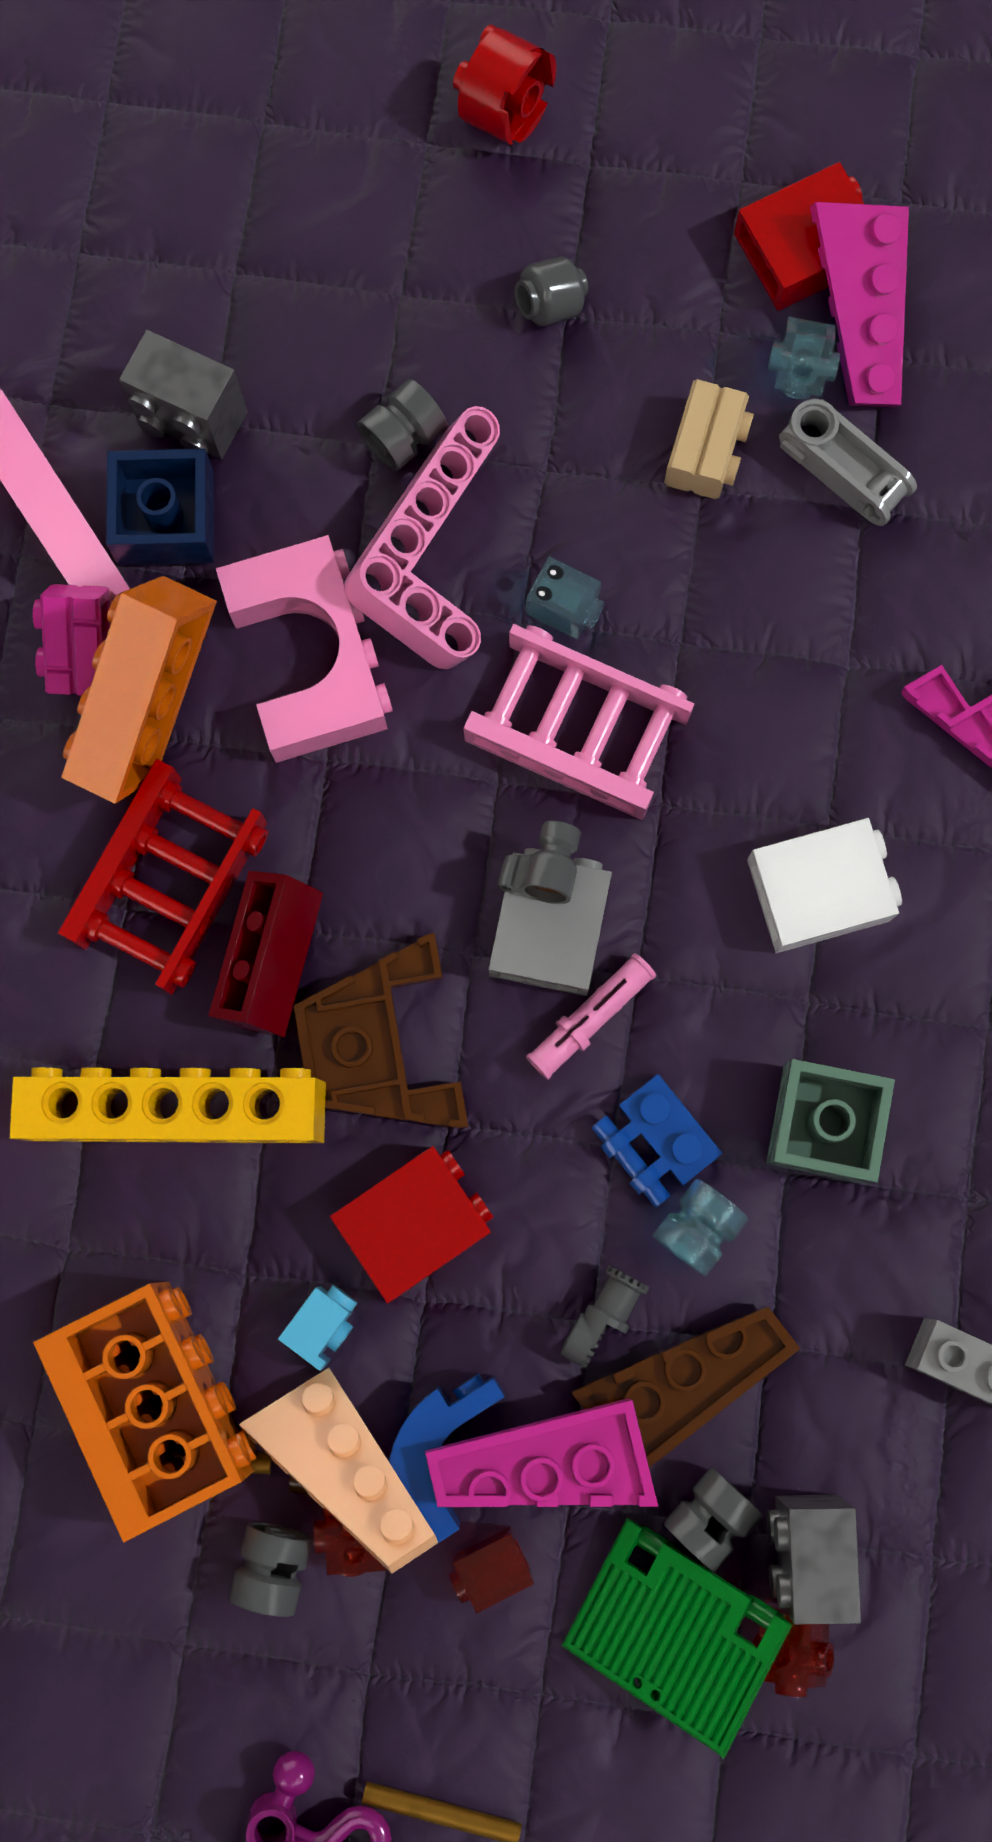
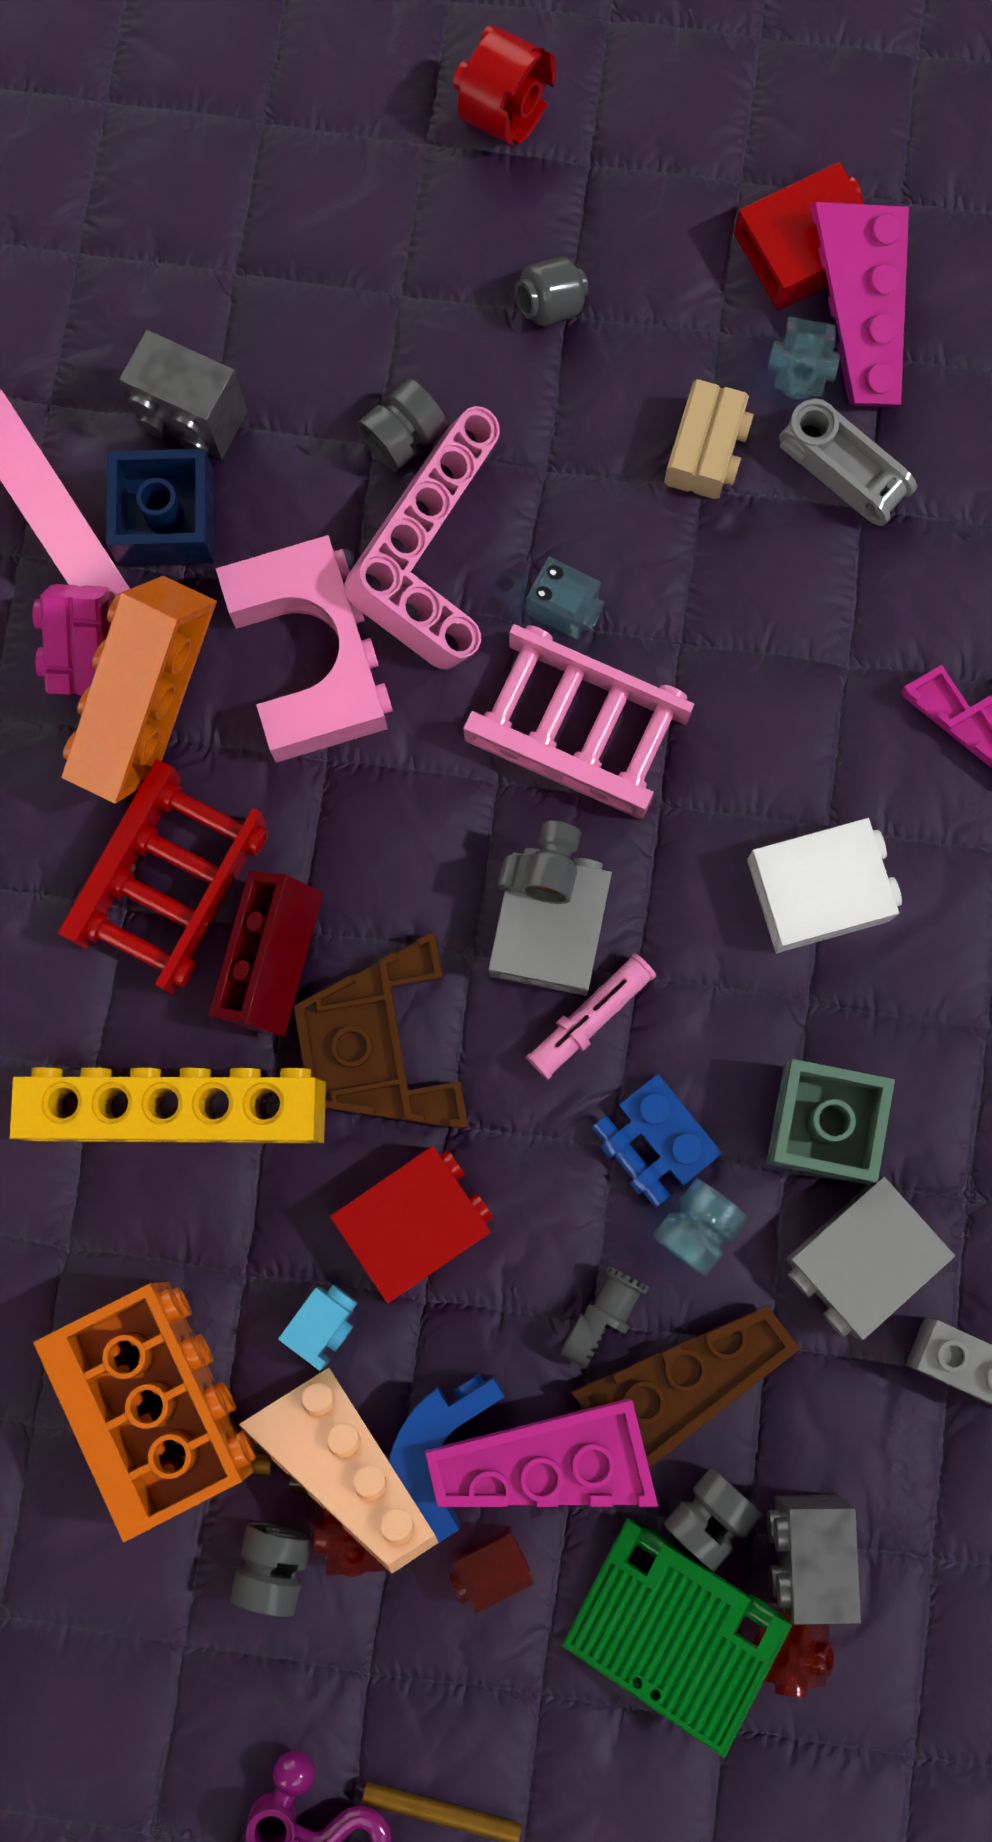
(868, 1259): none -> light grey brick

